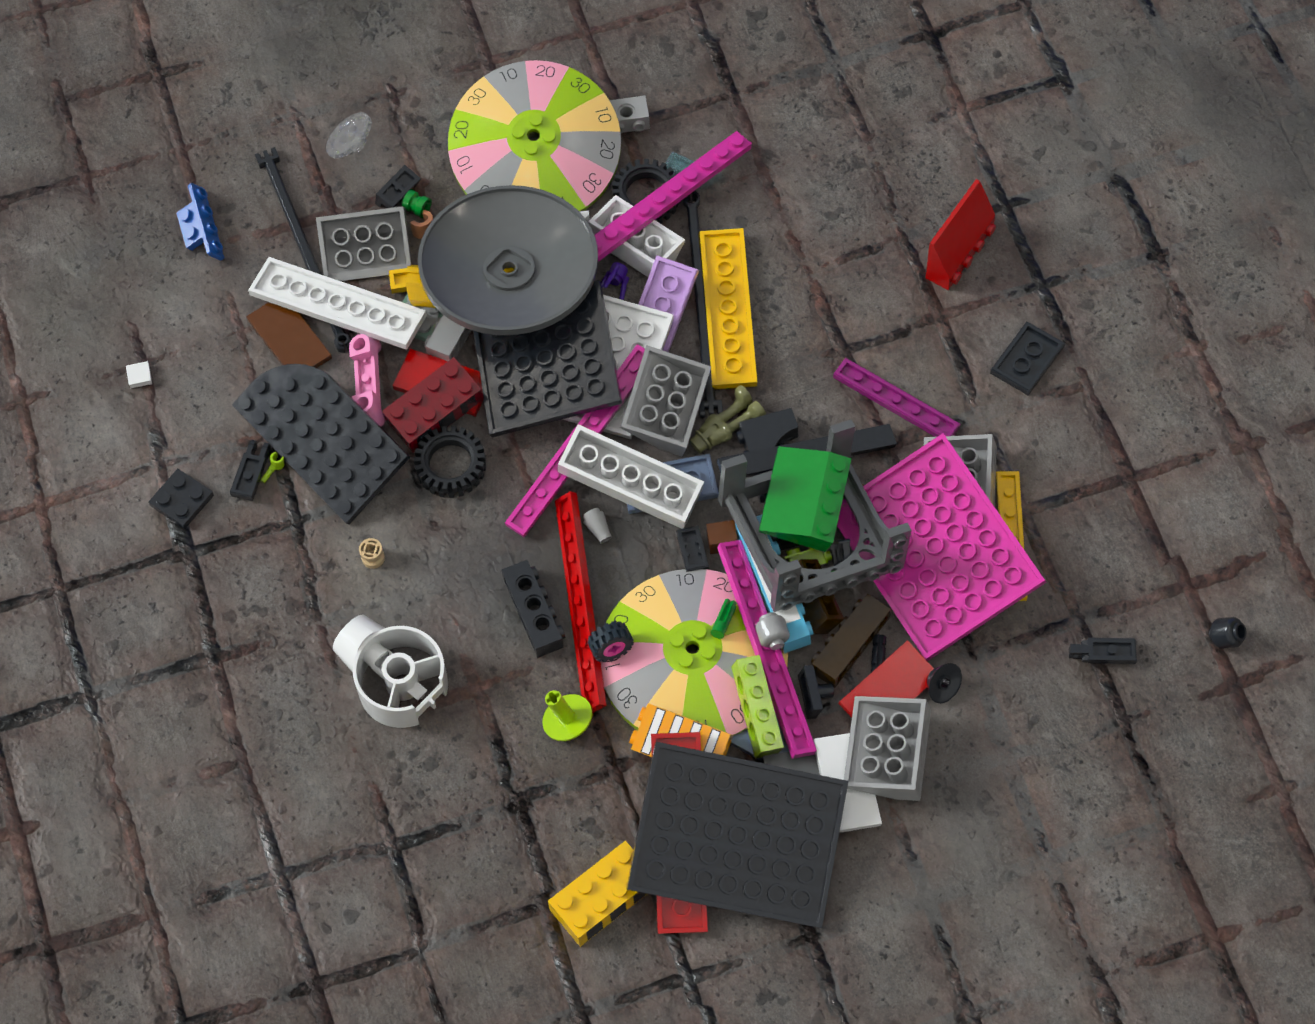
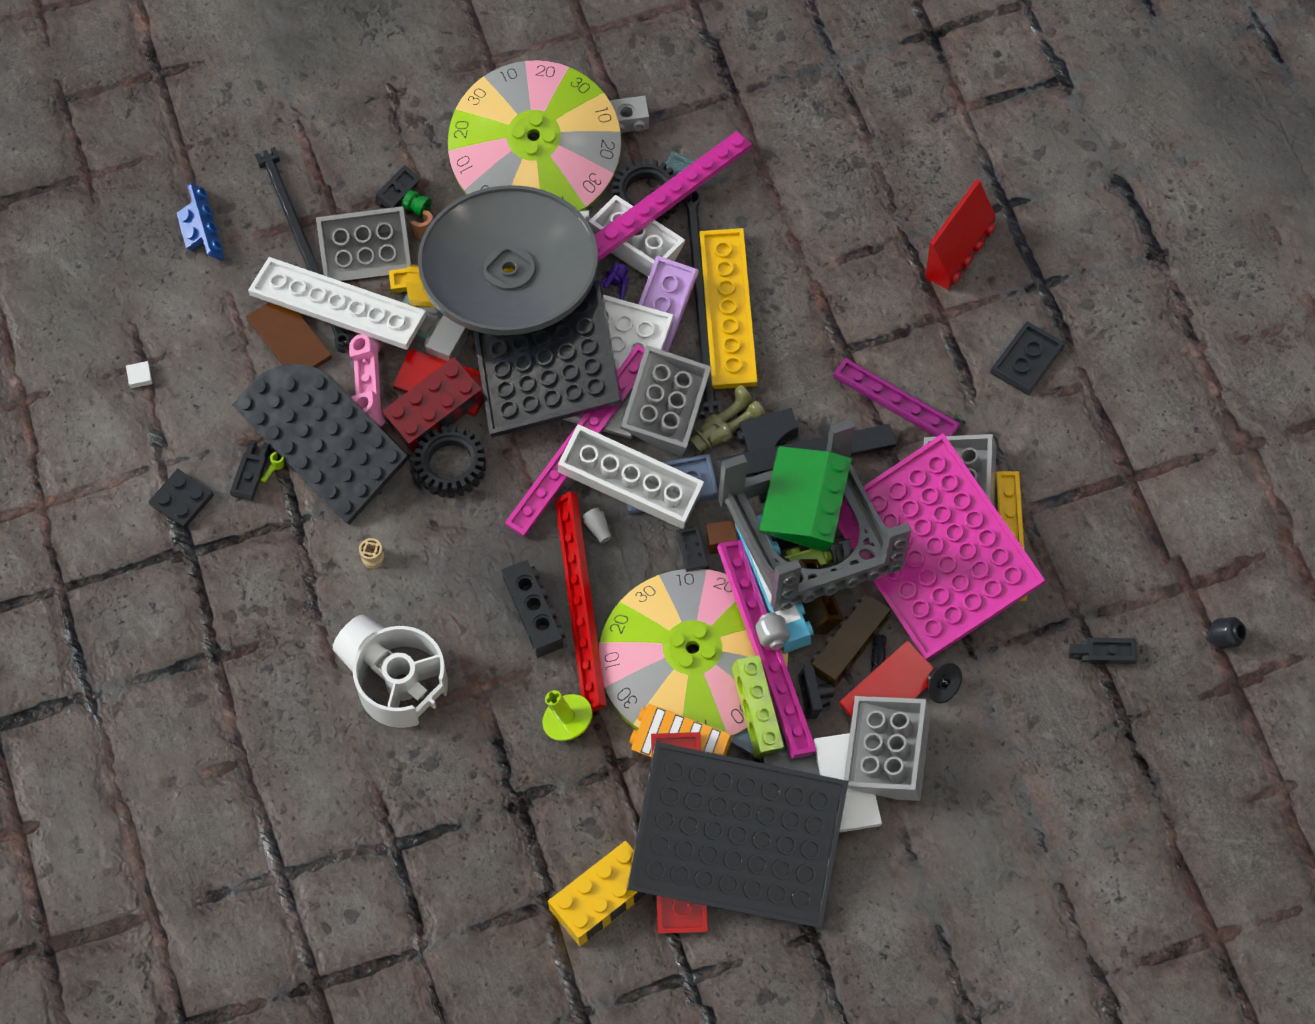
(349, 135): clear gear -> none
(610, 641): black wheel -> none
(723, 619): green piece -> none

